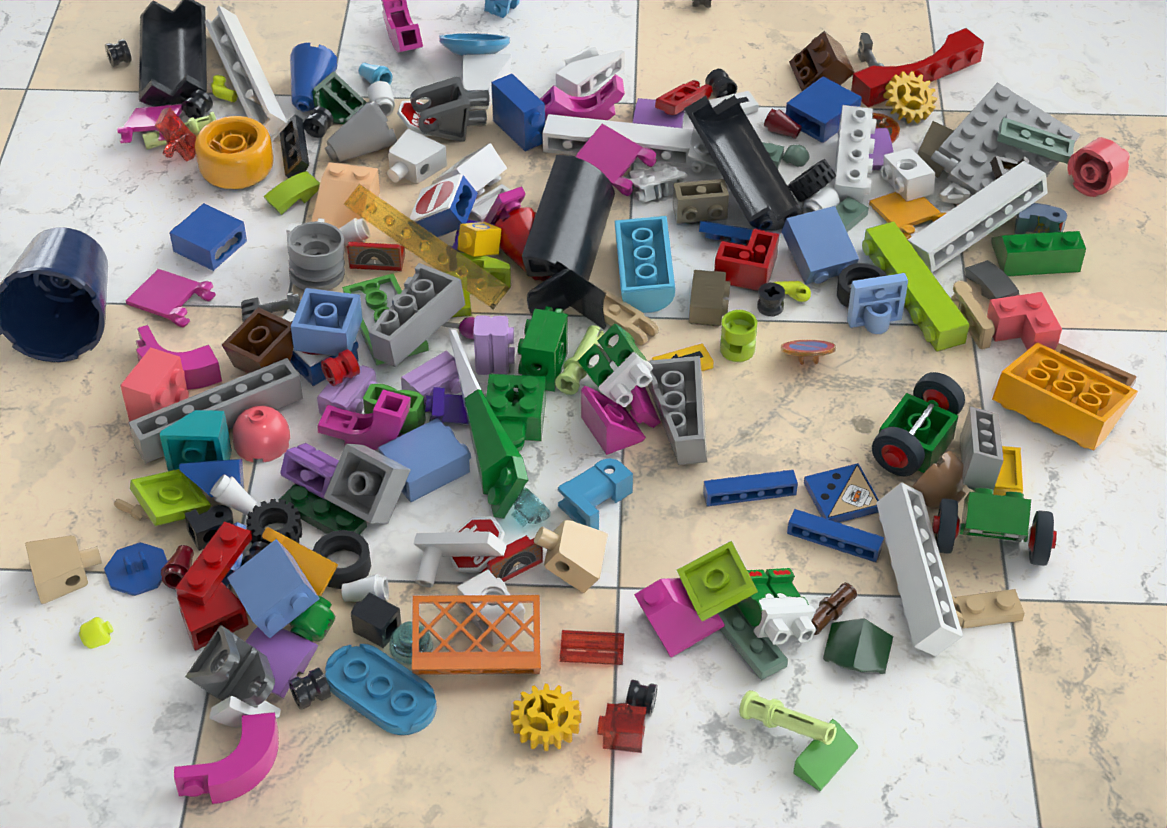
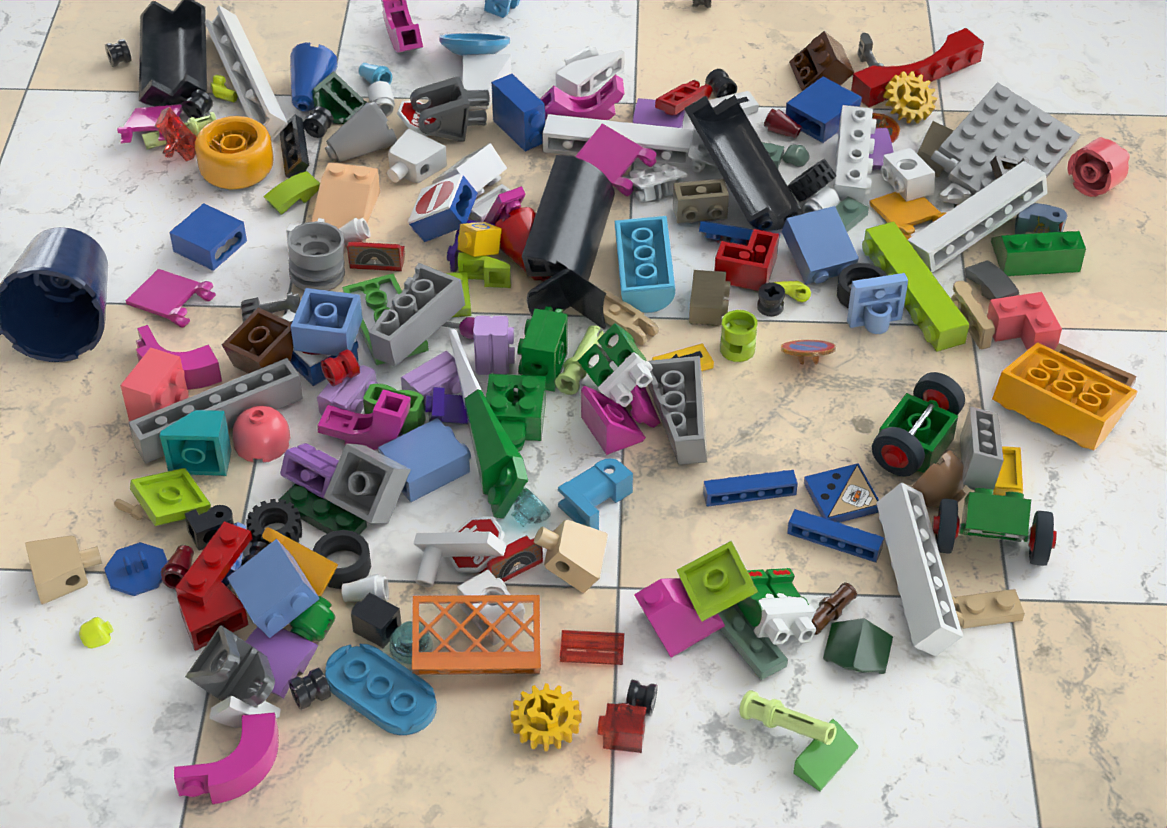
(207, 473): blue slope -> none
(231, 493): white cone -> none
(426, 246): clear yellow tile -> none
(1035, 140): sand green plate -> none

